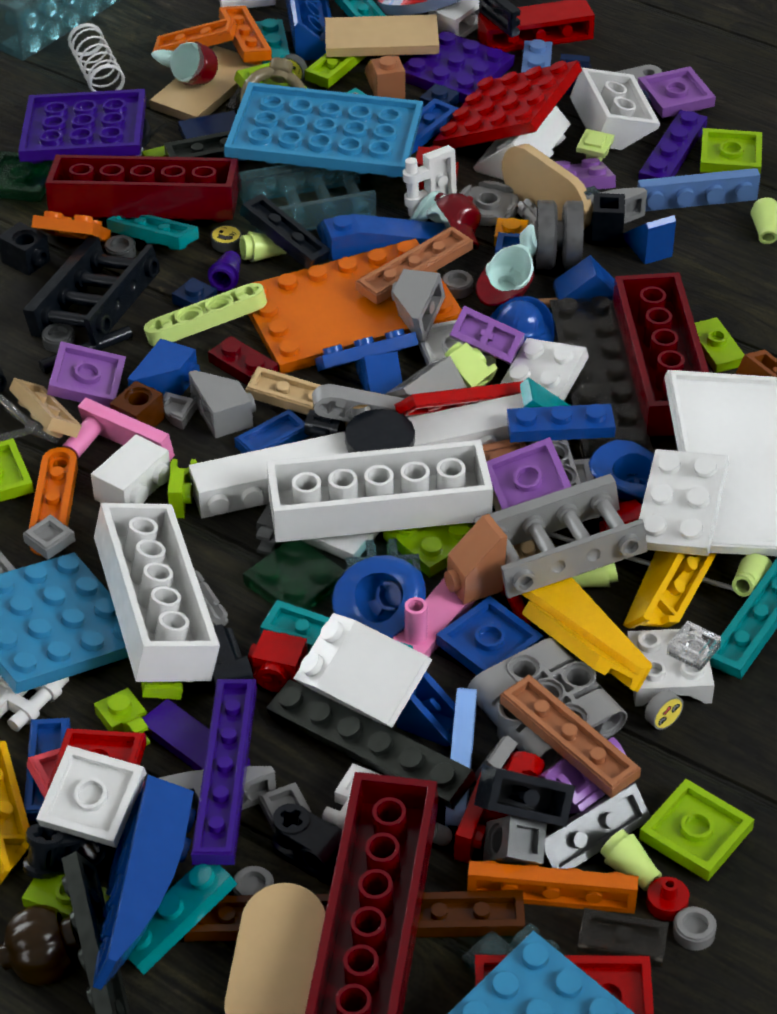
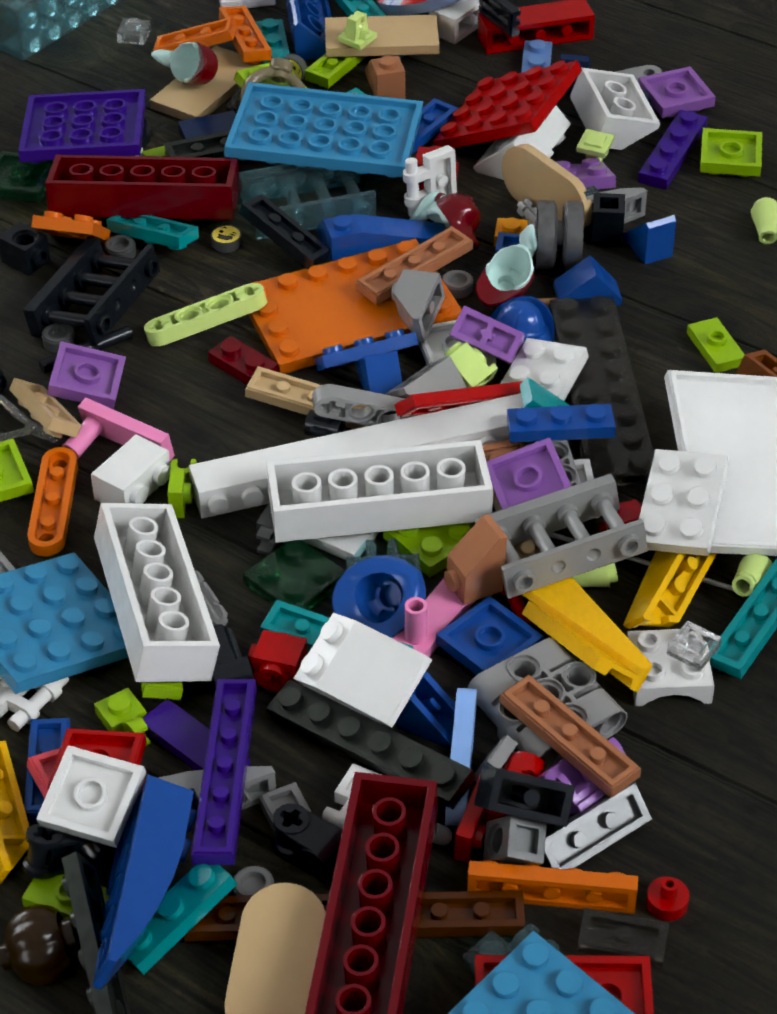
(49, 537): light grey tile -> none
(90, 76): white piece -> none
(133, 31): none -> clear plate
(141, 404): reddish brown brick -> none
(166, 368): blue slope -> none
(178, 409): light grey tile -> none
(192, 292): dark blue plate -> none
(222, 403): light grey slope -> none
(225, 271): dark purple cone -> none
(258, 247): yellowish green cone -> none
(274, 432): blue tile -> none
(357, 31): none -> yellowish green brick
(378, 431): black tile -> none
(441, 93): dark blue plate -> none
(458, 65): dark purple plate -> none
(500, 198): light grey tile -> none
(621, 459): blue hat -> none
(628, 856): yellowish green cone -> none
(657, 338): dark red brick -> none
(663, 709): tile -> none
(694, 928): light grey tile -> none
(696, 829): lime plate -> none
(701, 189): medium blue plate -> none

